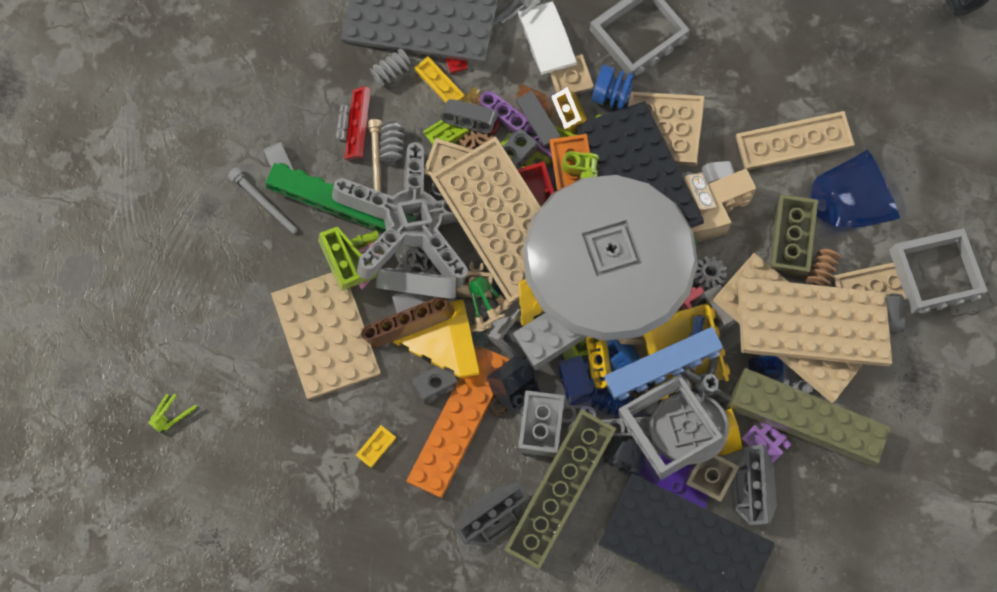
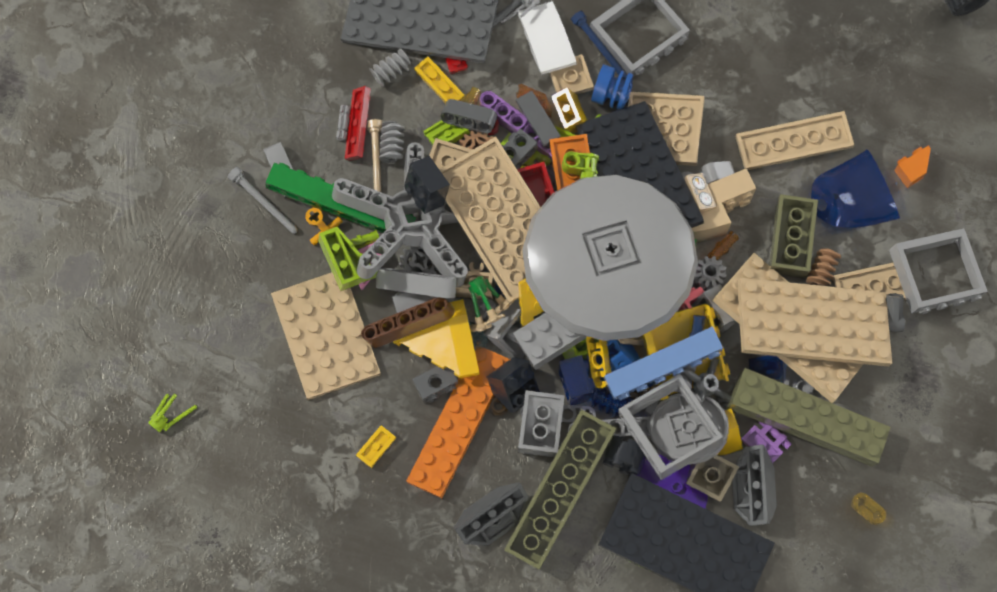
(320, 224): none -> light orange piece
(426, 184): none -> black brick
(579, 19): none -> dark blue piece
(722, 247): none -> clear orange pin
(865, 512): none -> clear yellow beam
(913, 168): none -> orange slope

